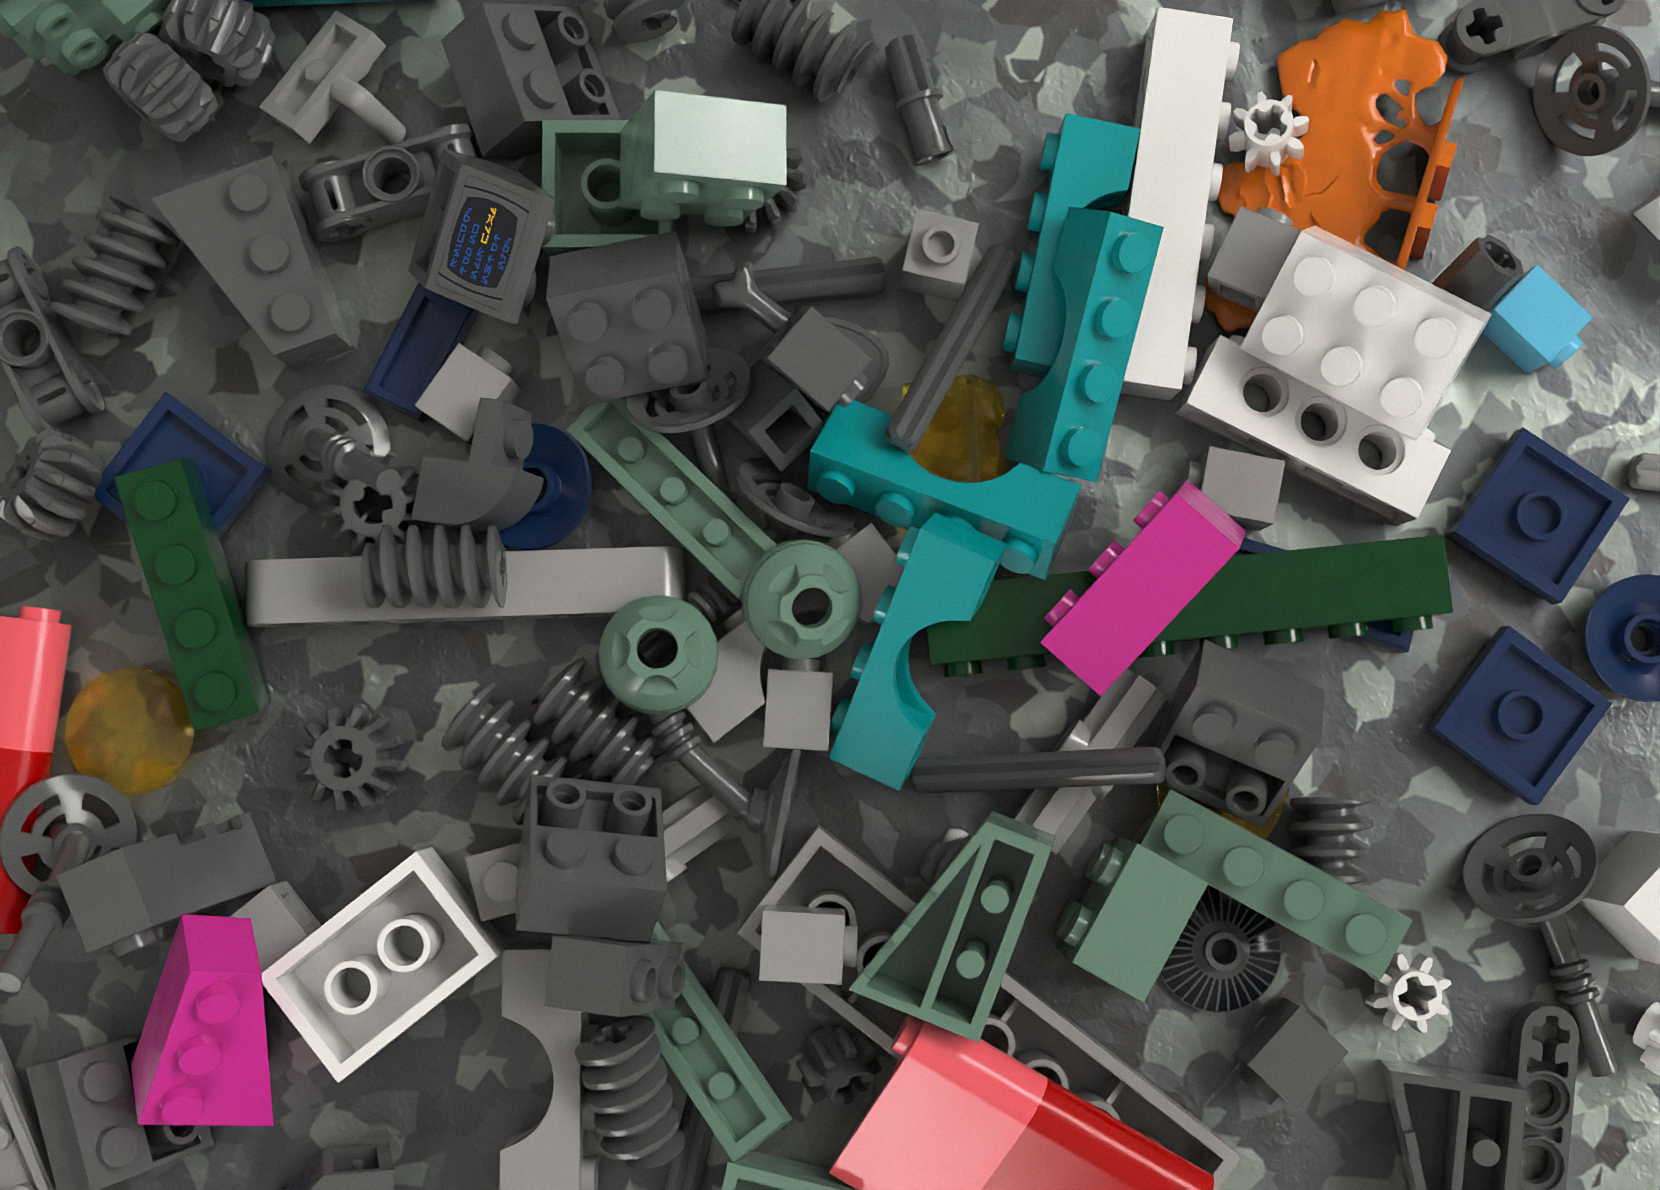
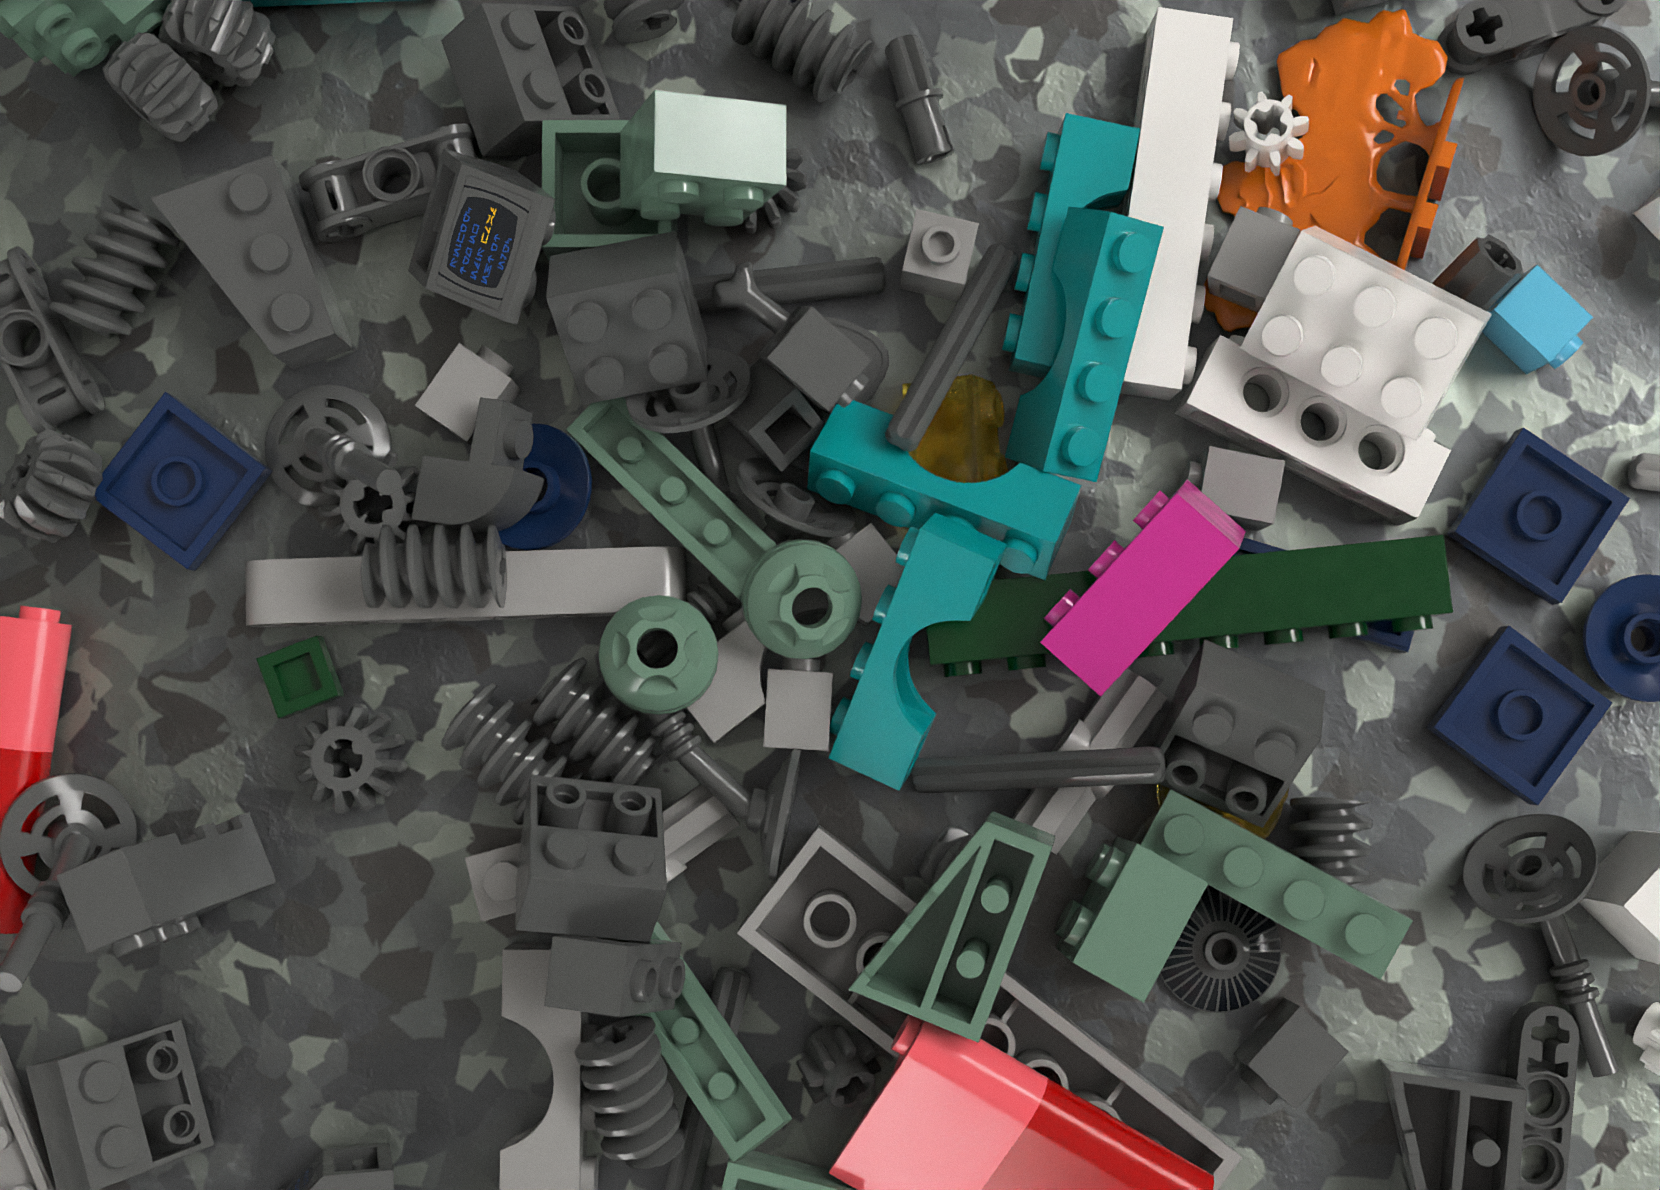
(130, 730): clear yellow dish -> none
(193, 592): dark green brick -> none
(206, 1031): dark pink wedge -> none
(278, 922): light grey brick -> none
(300, 677): none -> dark green plate
(328, 77): light grey plate -> none
(383, 963): white brick -> none
(418, 349): dark blue tile -> none
(806, 944): light grey brick -> none
(1423, 1001): white gear -> none

